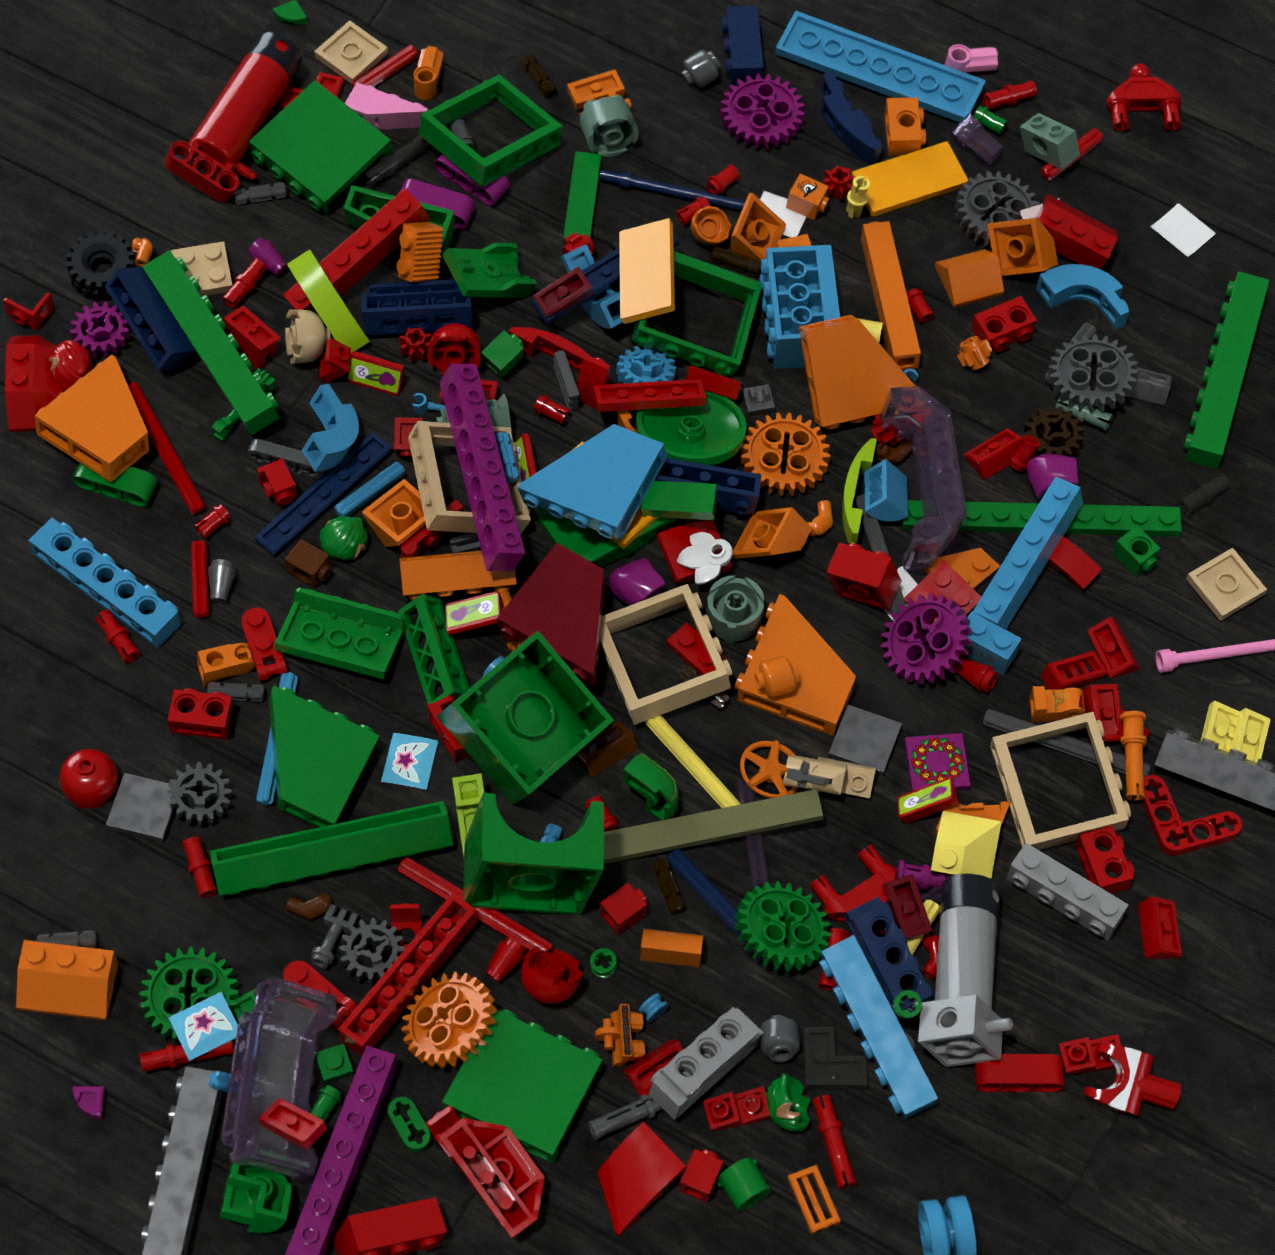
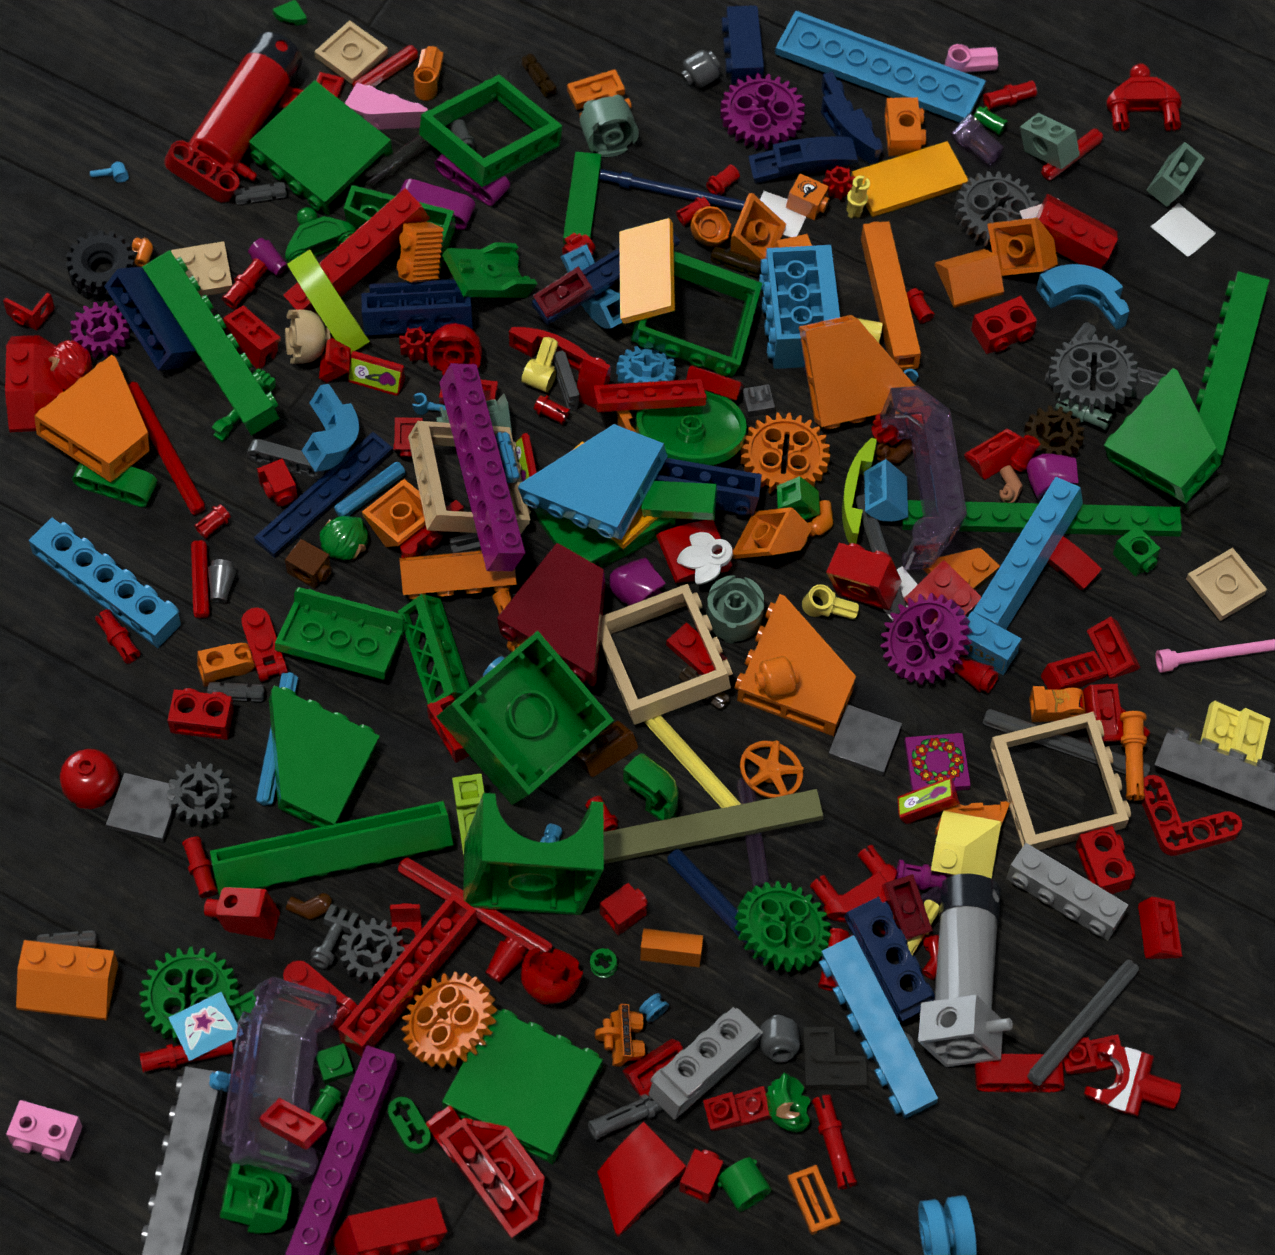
(44, 1131): none -> bright pink brick
(90, 1100): magenta tile -> none
(117, 170): none -> dark azure hand
(245, 912): none -> red torso
(317, 234): none -> green connector
(409, 760): medium azure sticker -> none
(473, 612): slope -> none
(503, 353): green brick -> none
(540, 371): none -> light yellow axle
(668, 886): dark brown axle -> none
(800, 496): none -> green brick
(802, 155): none -> dark blue slope
(829, 776): tan plate -> none
(830, 604): none -> light yellow axle
(905, 1014): green bush -> none
(974, 352): orange gear -> none
(1012, 487): none -> nougat arm
(1082, 1022): none -> dark grey axle
(1166, 441): none -> green slope
(1175, 174): none -> sand green brick

